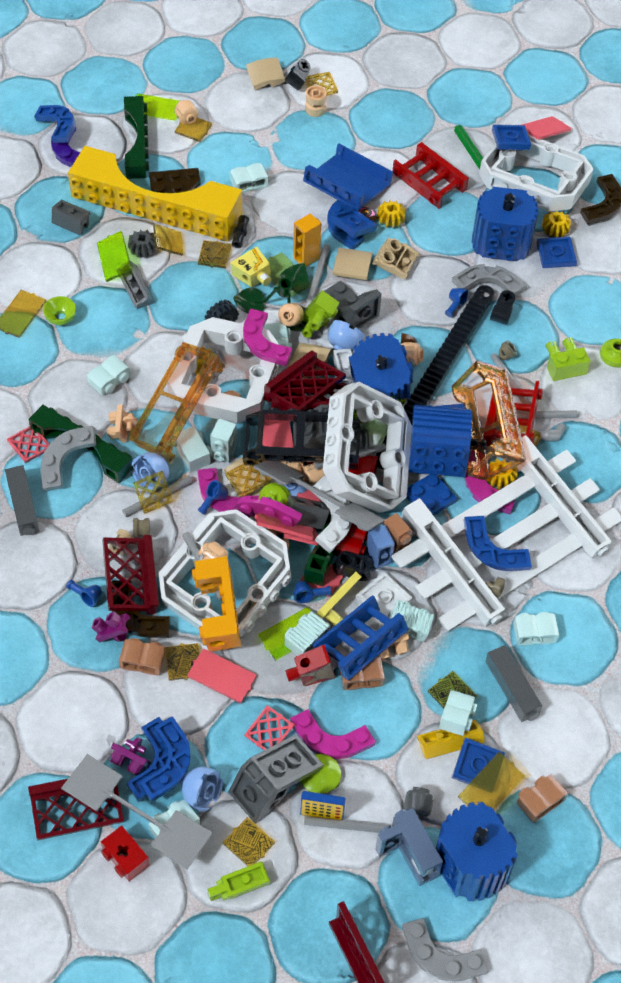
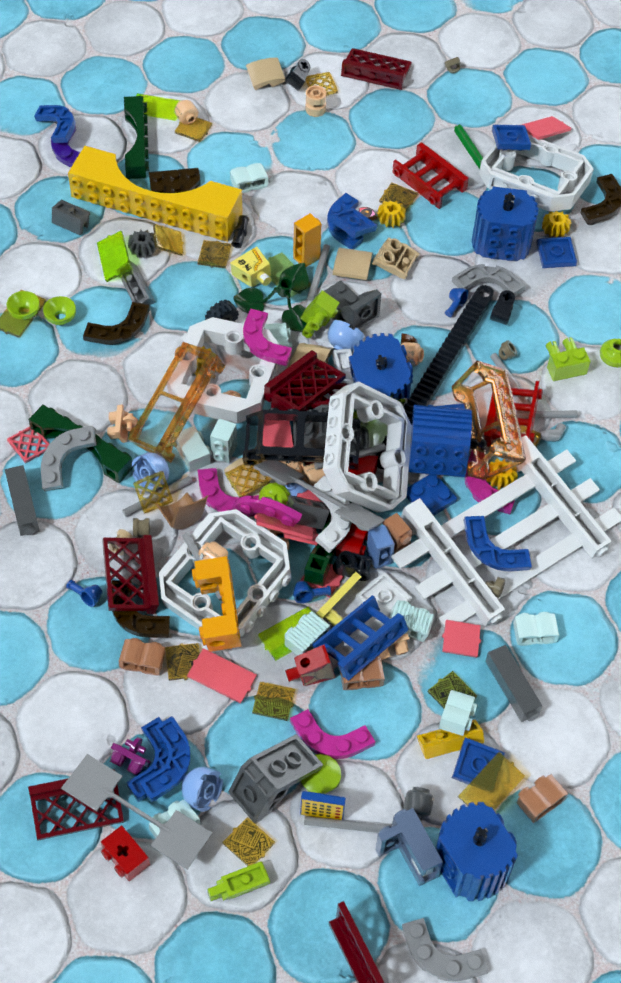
(23, 300): none -> lime piece
(108, 375): light aqua brick -> none
(112, 627): magenta hips -> none
(120, 332): none -> dark brown plate
(183, 512): none -> medium nougat piece
(214, 491): blue bar -> none
(267, 709): coral window -> none
(273, 701): none -> clear yellow piece
(291, 314): light nougat head -> none
(349, 177): blue panel -> none
(371, 73): none -> dark red fence
(399, 193): none -> clear yellow piece
(455, 61): none -> dark tan tile
(461, 638): none -> coral piece

